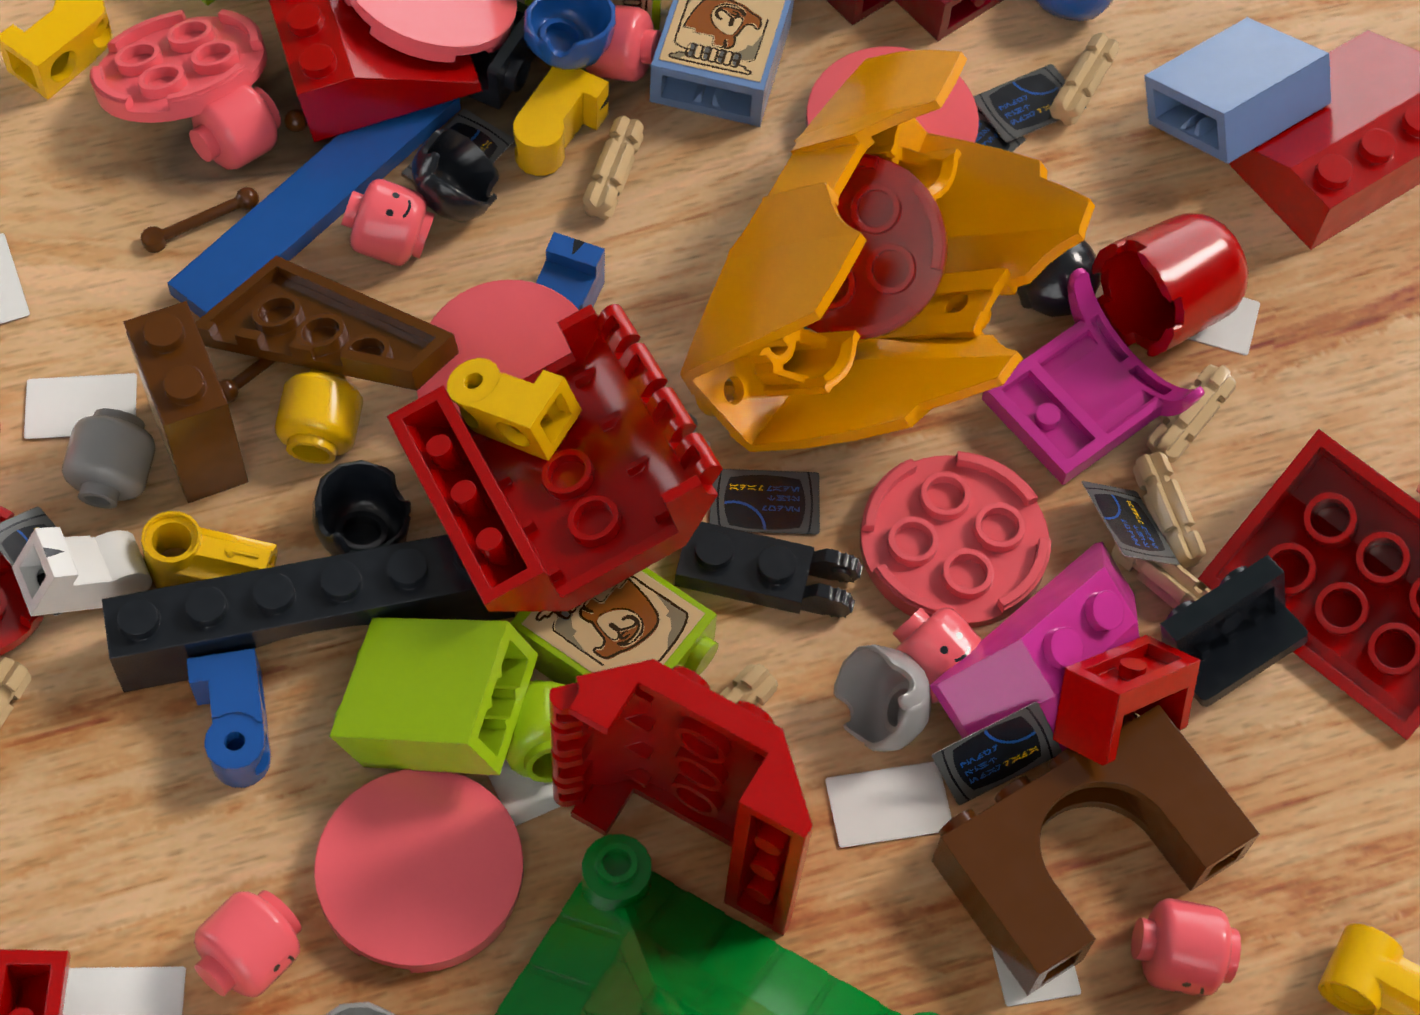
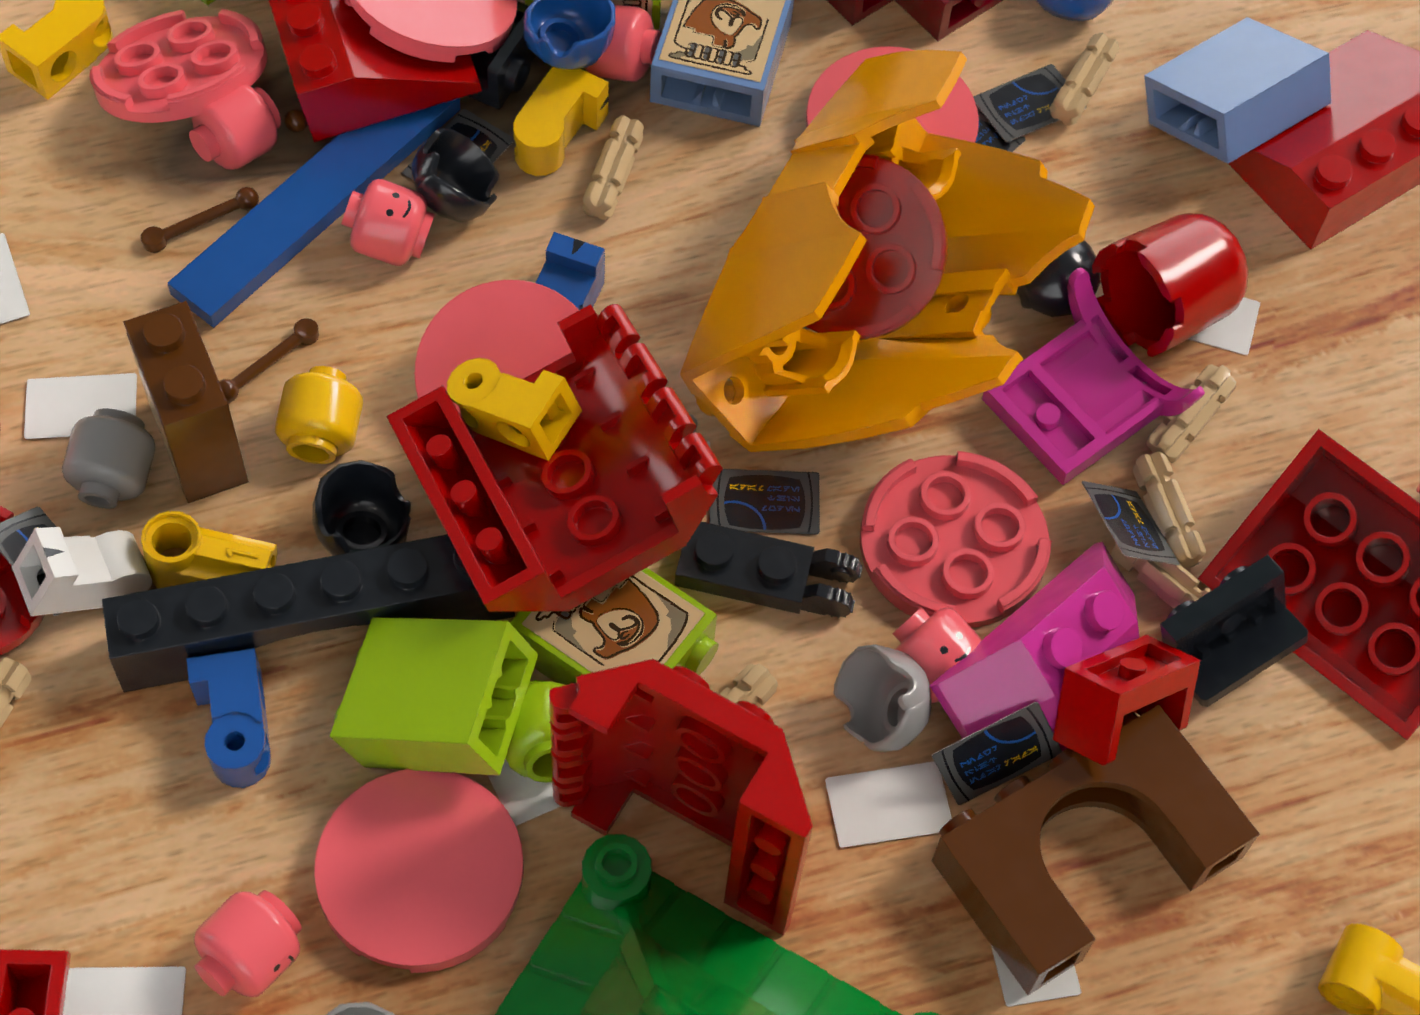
(325, 326): reddish brown wing -> none
(1186, 947): coral head -> none

